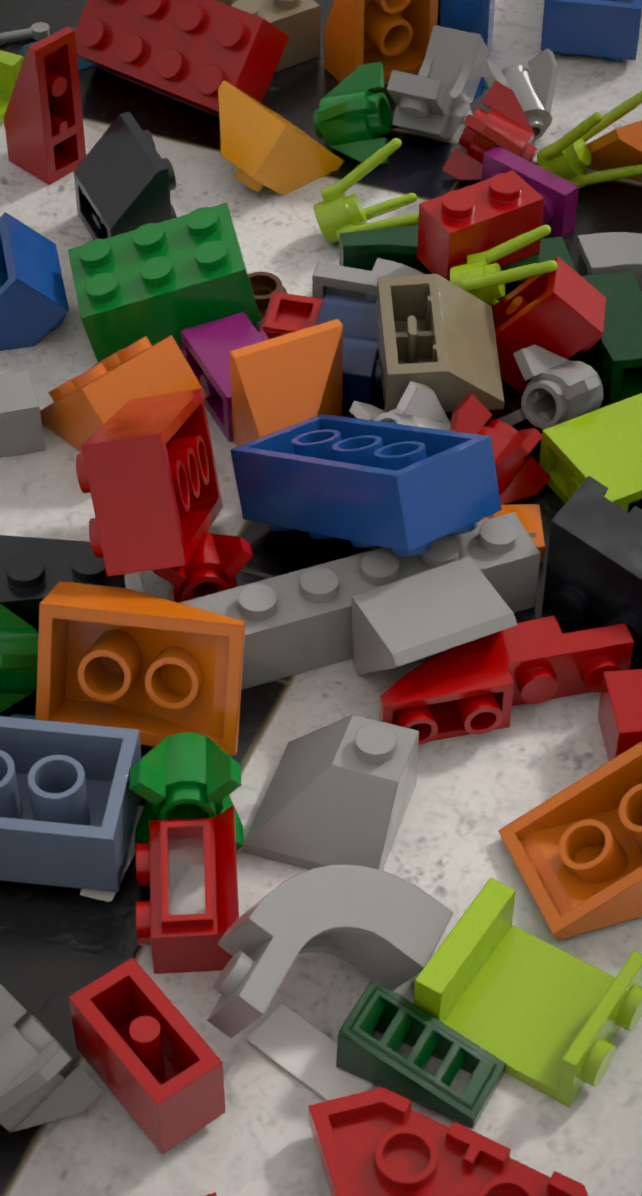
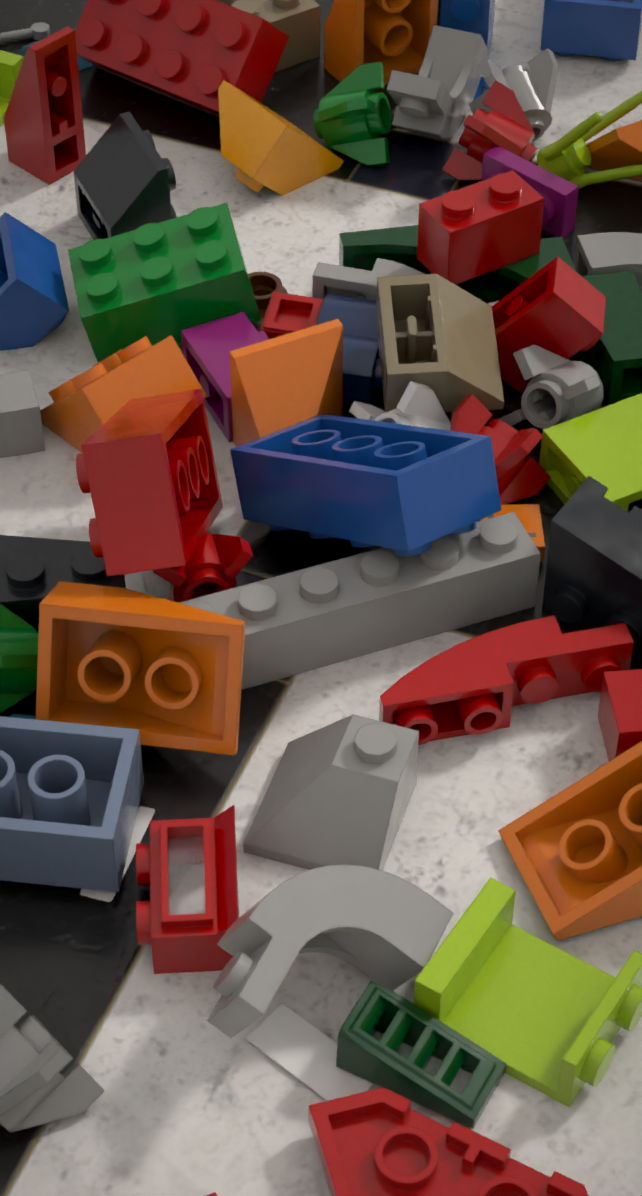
(148, 1055): red brick -> none
(185, 780): green brick -> none
(346, 214): lime plant -> none
(425, 616): light grey slope -> none
(488, 280): lime plant -> none

